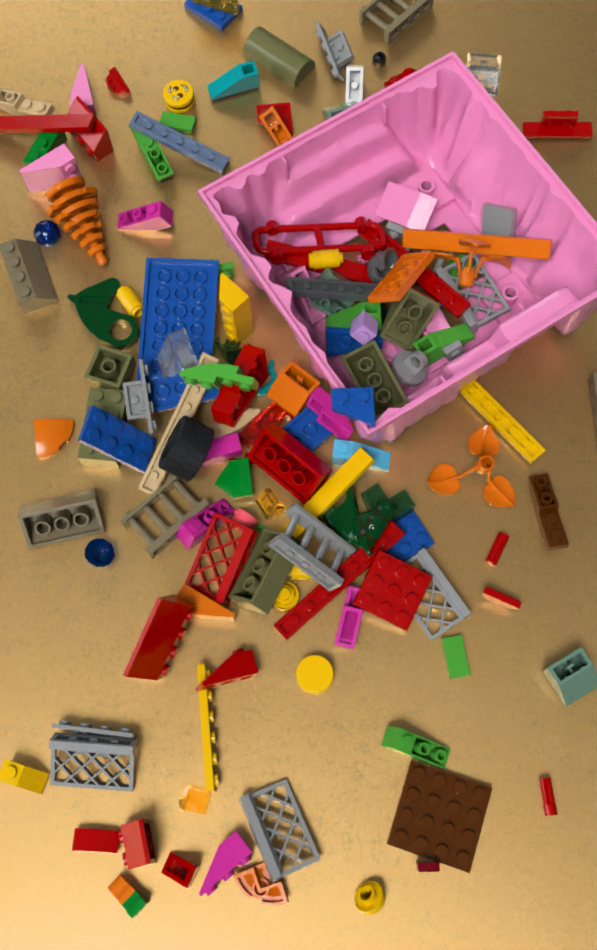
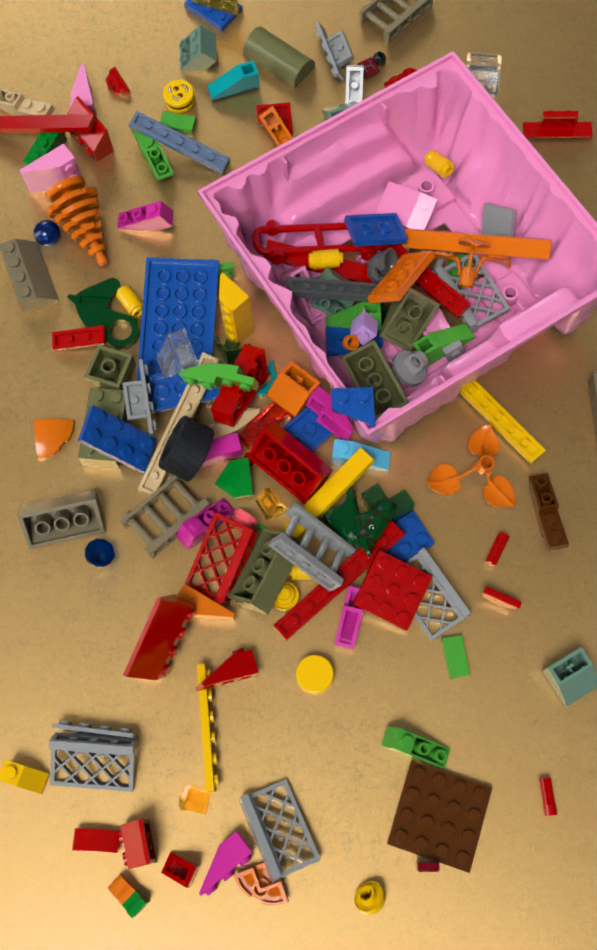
(79, 338): none -> red tile
(198, 50): none -> sand green slope
(353, 344): none -> orange hinge
(370, 68): none -> dark red tile
(375, 229): none -> blue plate
(439, 163): none -> yellow head

